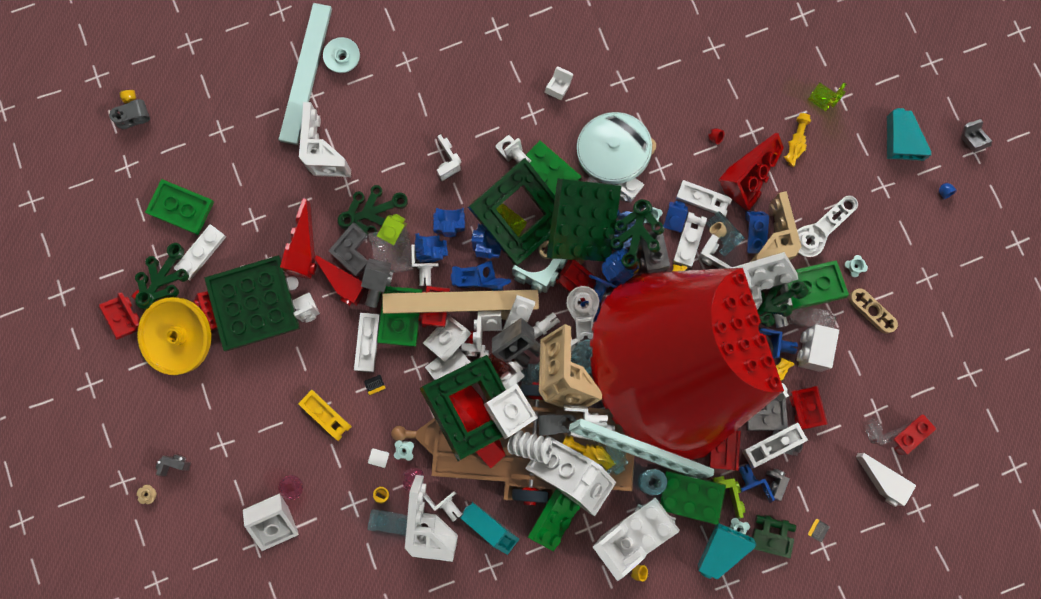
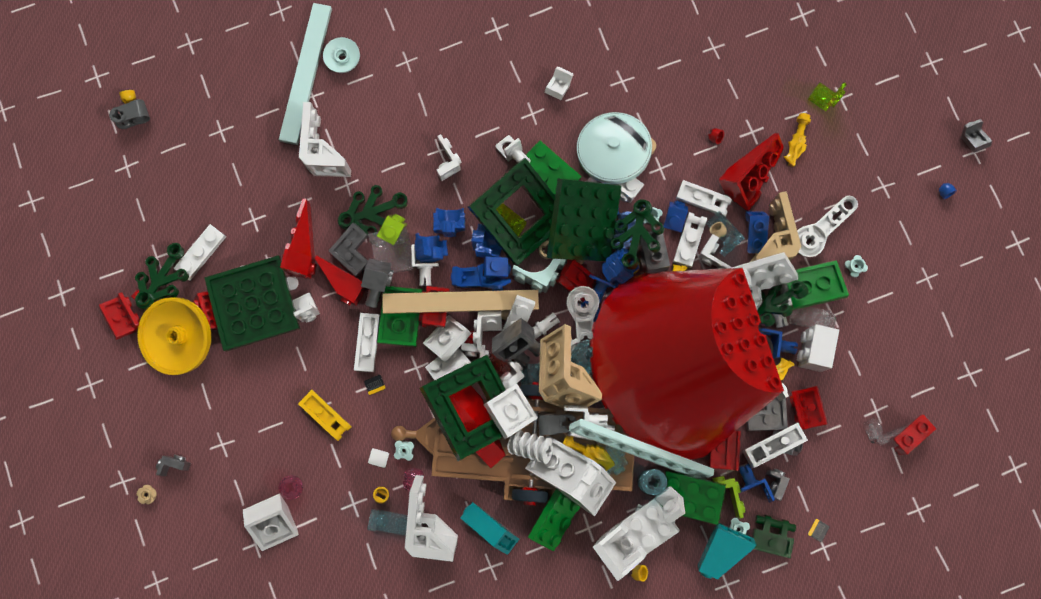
(179, 207): green plate -> none
(447, 505): white bracket -> none
(496, 267): none -> blue bracket
(672, 504): none -> white bracket
(881, 311): tan beam -> none
(888, 483): white slope -> none
(905, 137): teal slope -> none

